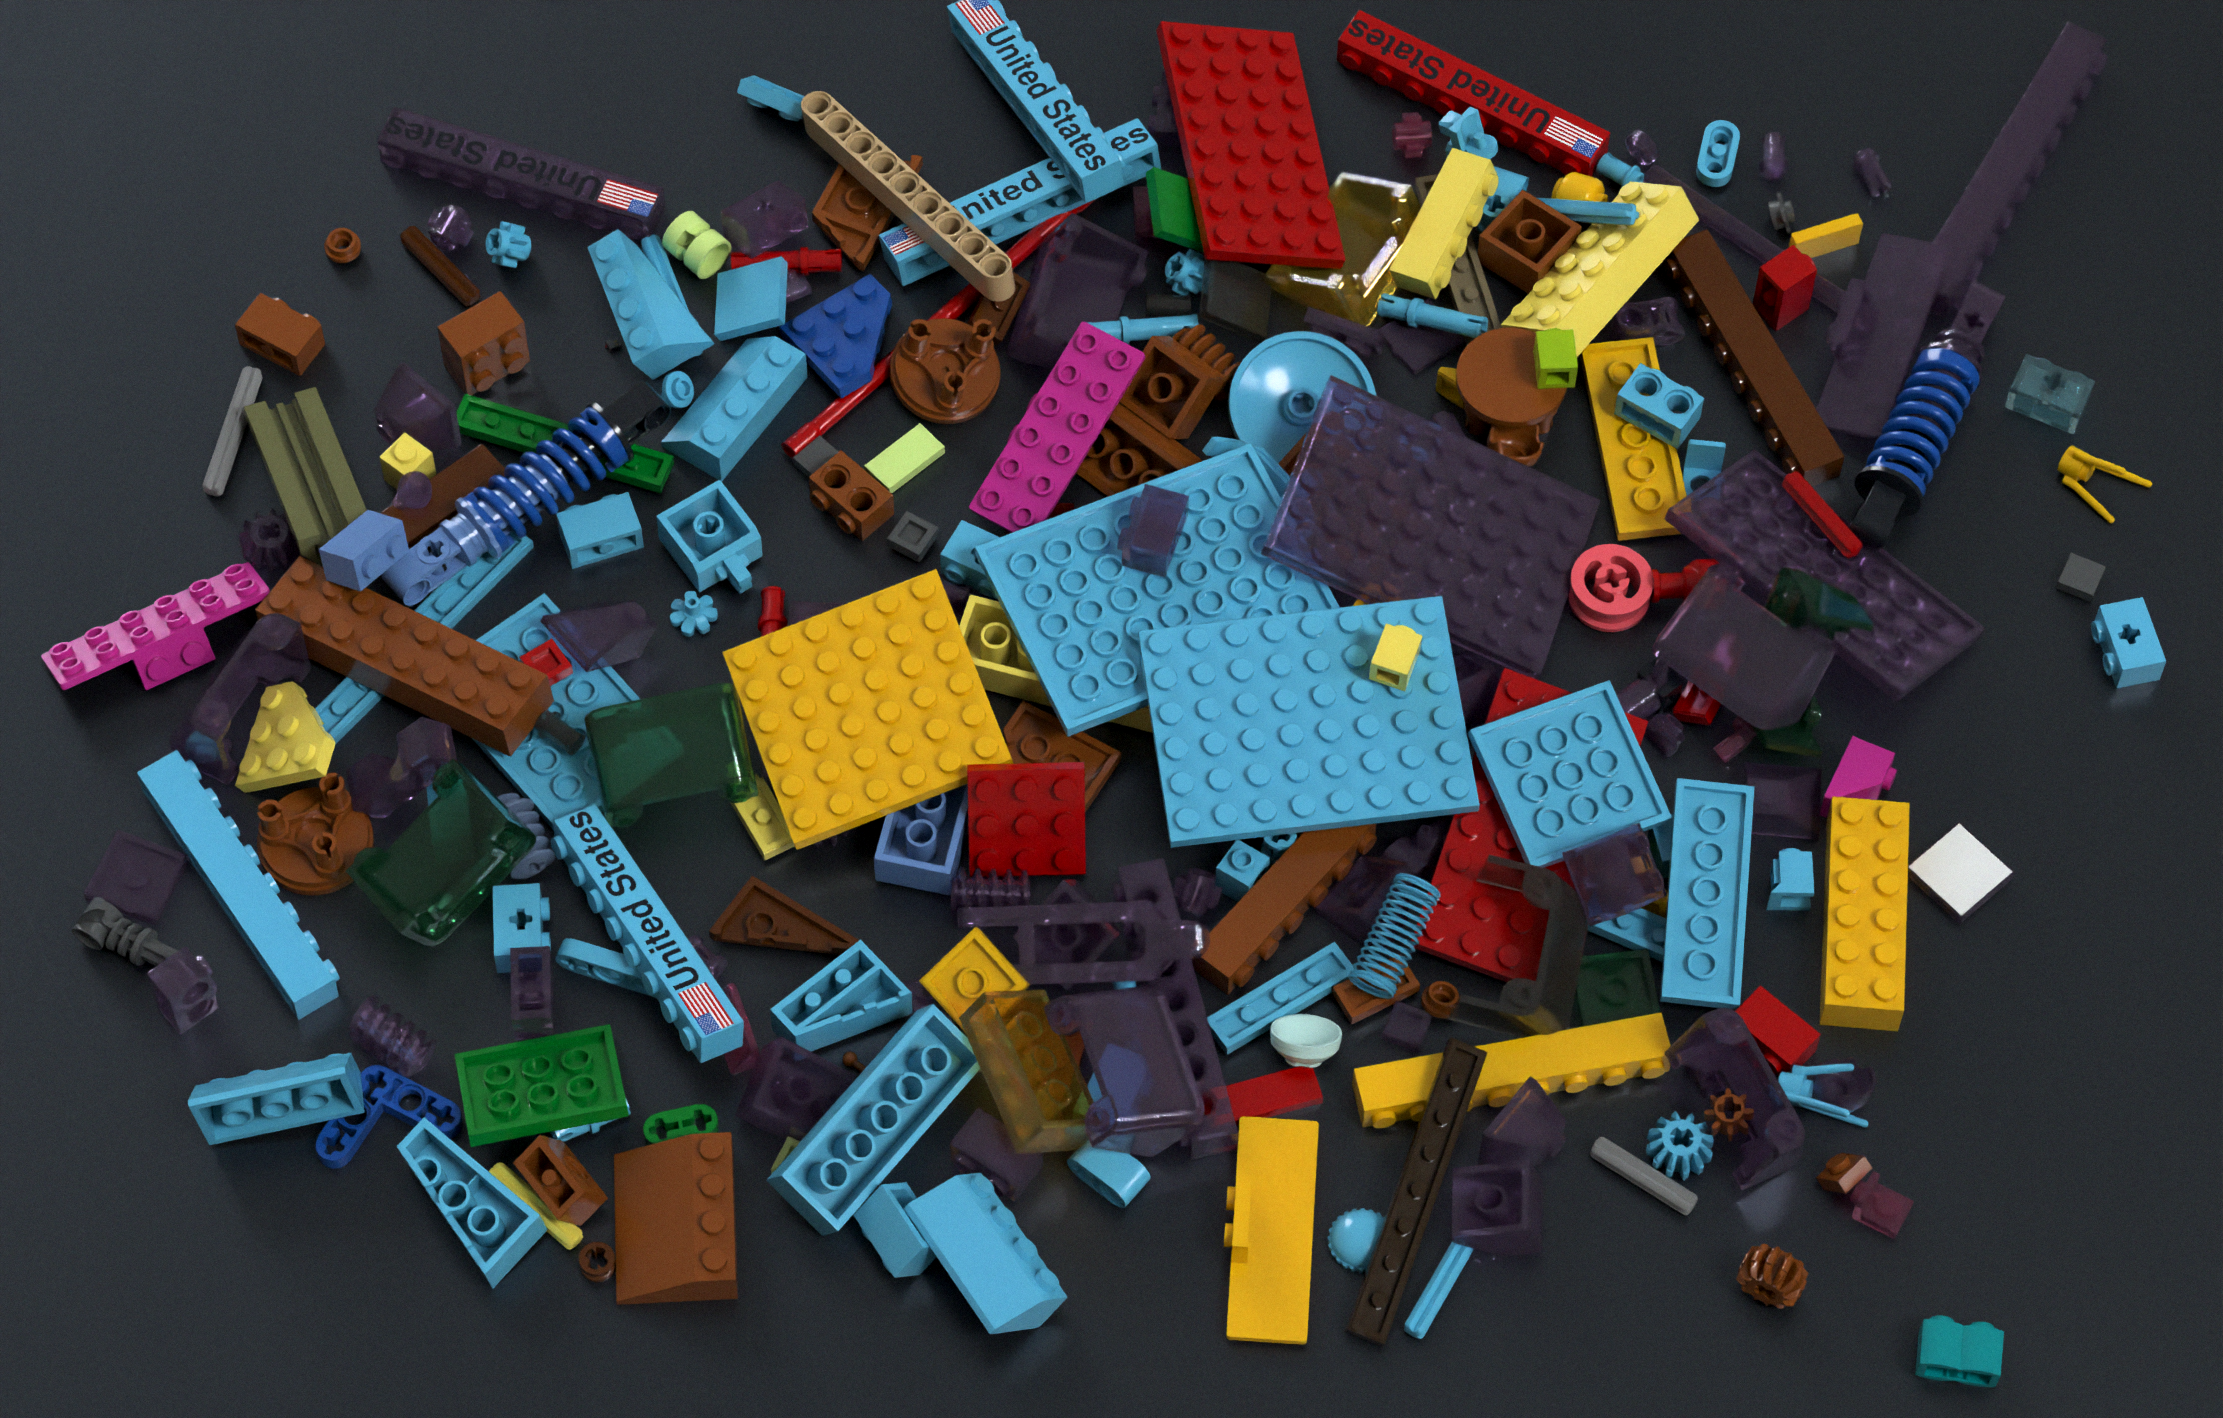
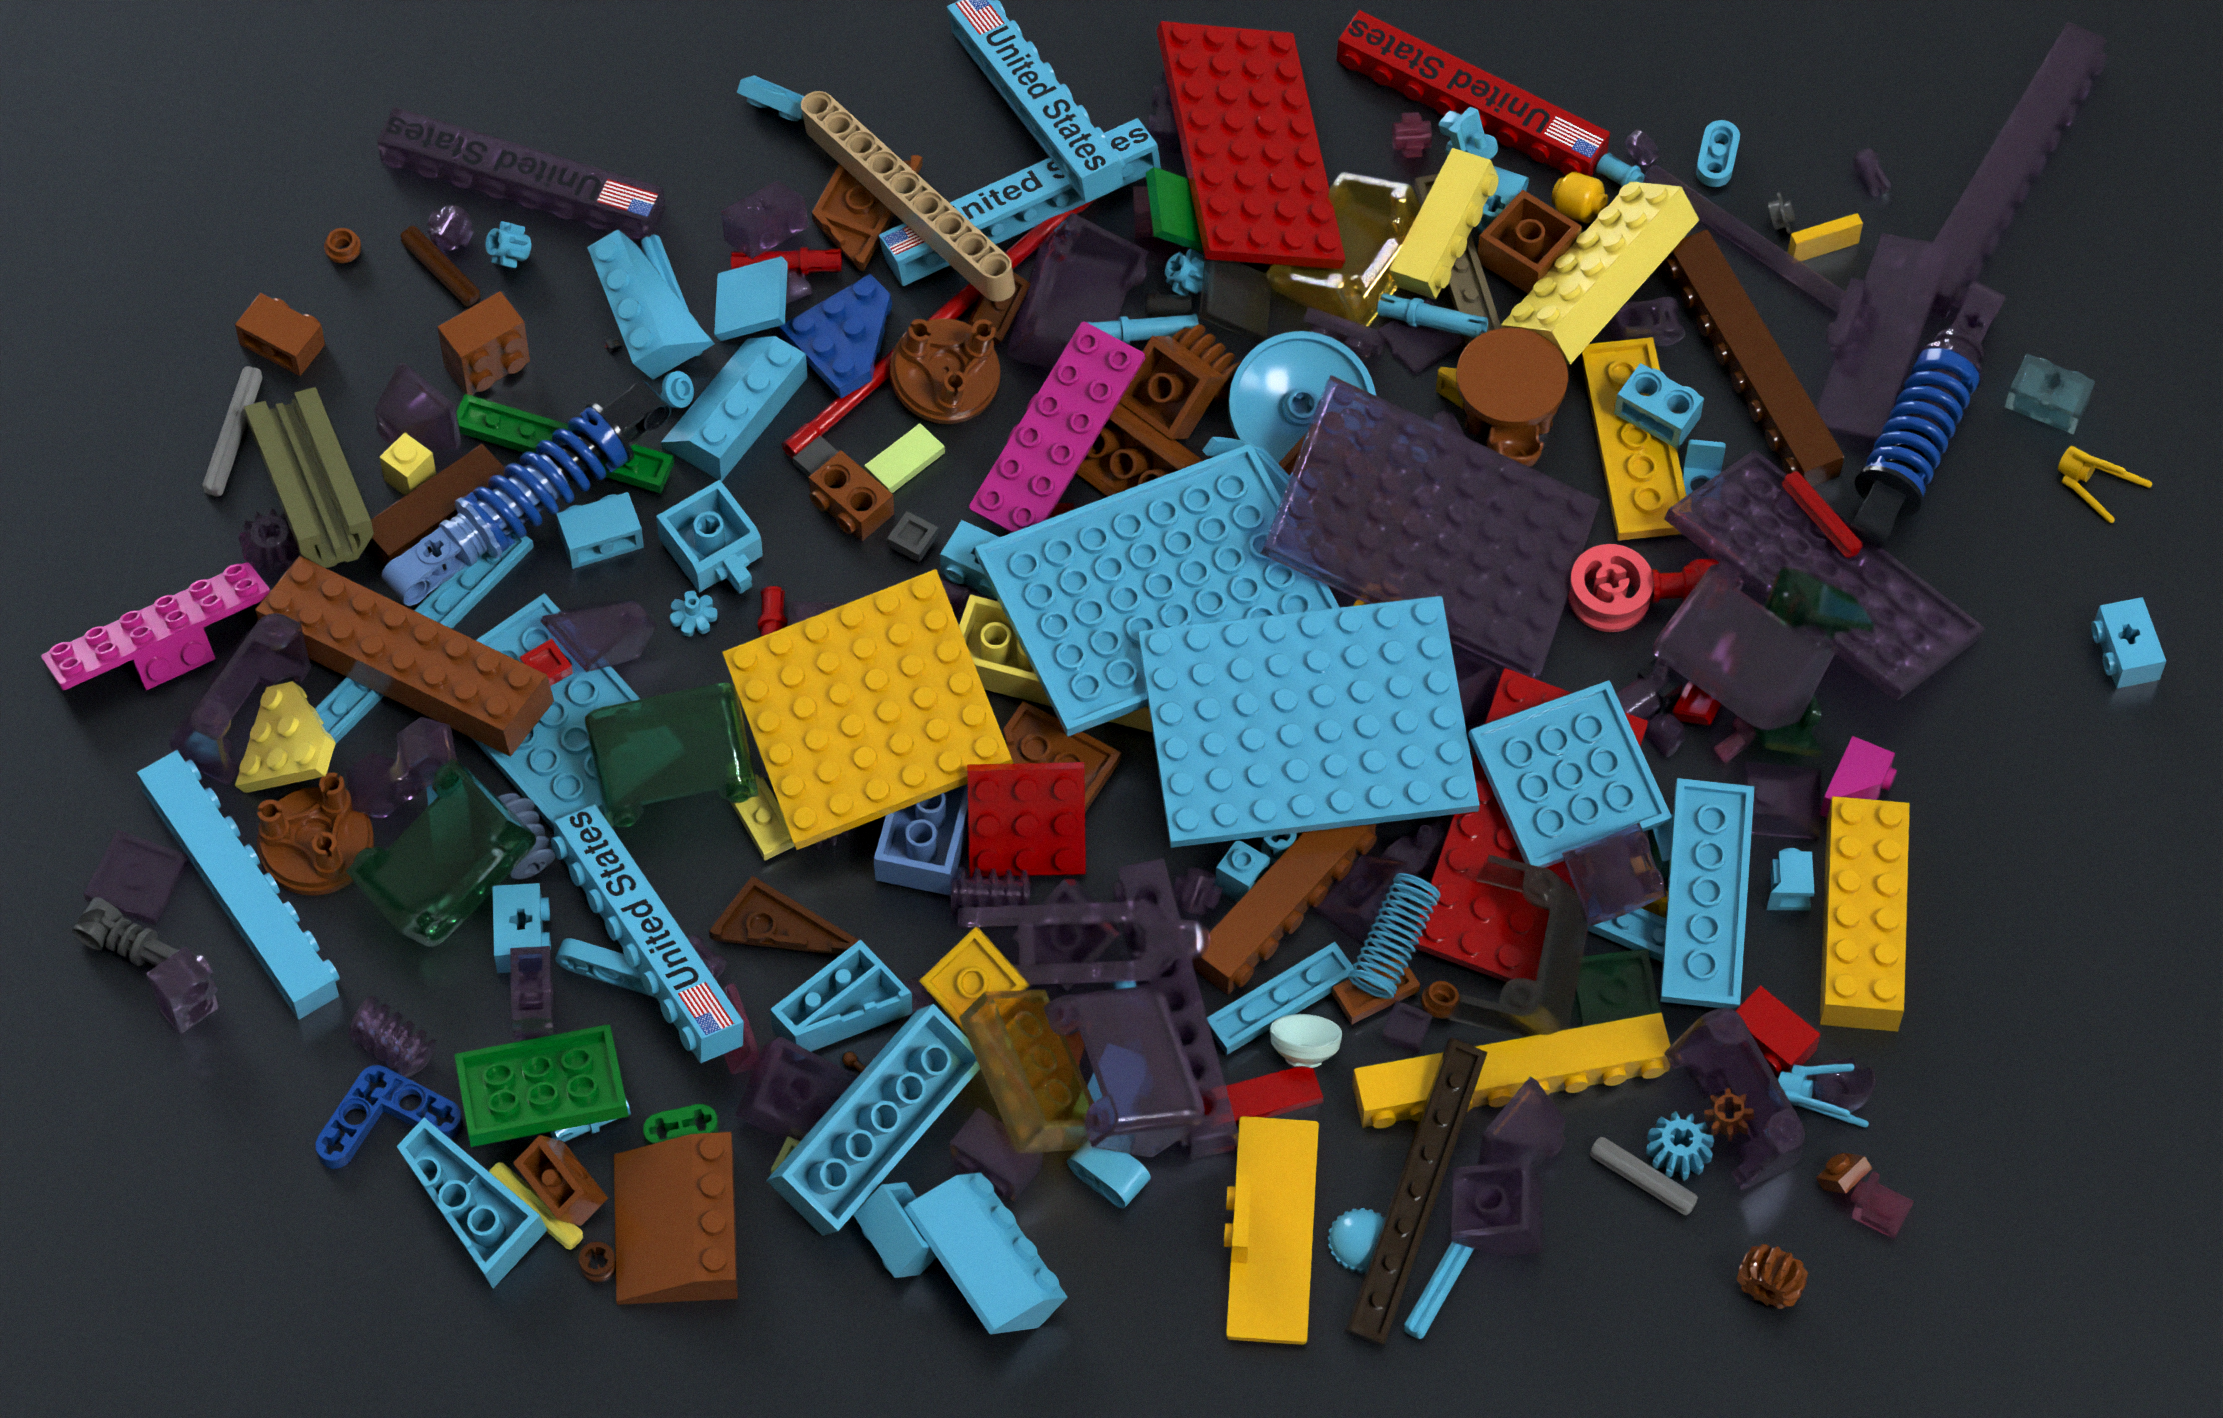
(278, 1098): medium azure slope -> none
(364, 550): medium blue brick -> none
(413, 491): clear purple plate -> none
(559, 732): clear smoke pin -> none
(696, 244): yellowish green wheel -> none
(1154, 530): clear purple brick -> none
(1395, 656): light yellow brick -> none
(1555, 358): lime brick -> none
(1595, 211): medium azure axle -> none
(1774, 162): clear purple pin -> none
(1784, 287): red brick -> none
(1959, 872): white tile -> none
(1959, 1352): teal brick -> none
(2081, 577): dark grey tile -> none

